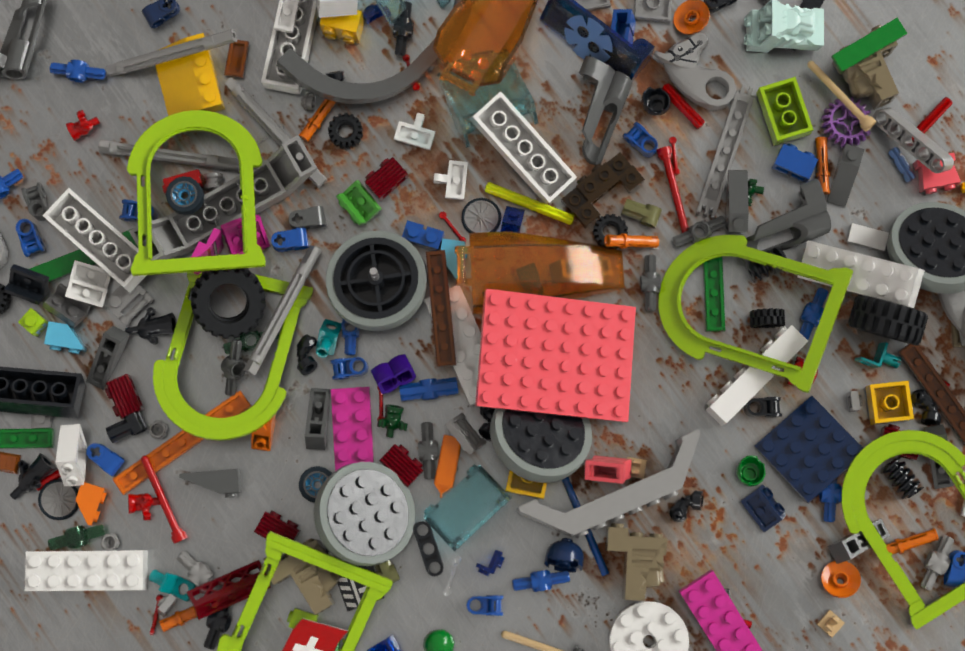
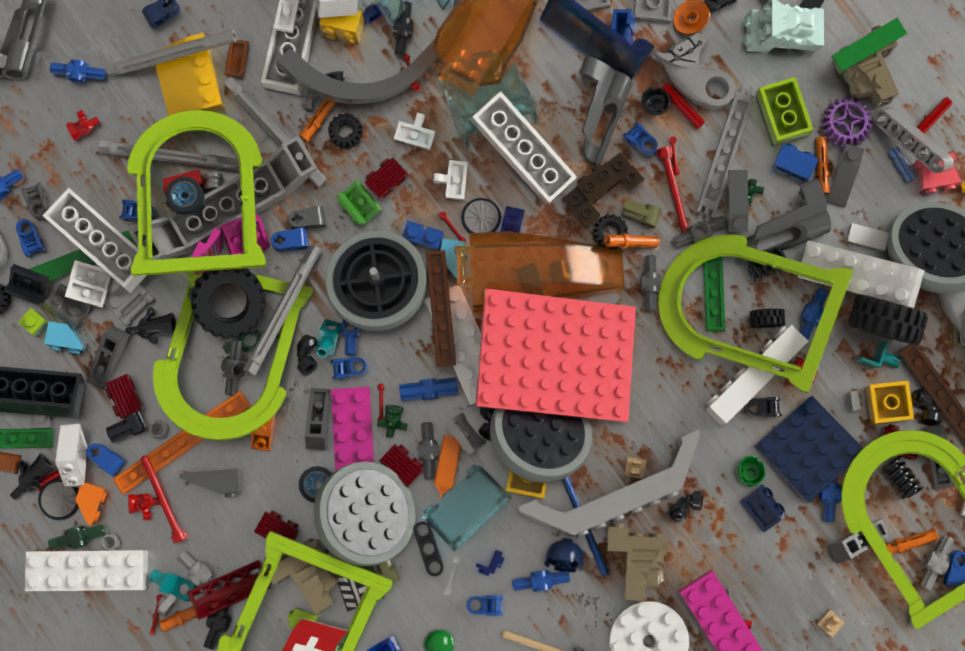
(394, 373): dark purple brick -> none
(529, 203): neon yellow axle -> none
(594, 30): medium blue piece -> none
(608, 469): coral hips -> none
(845, 572): orange dish -> none
(865, 121): tan piece -> none

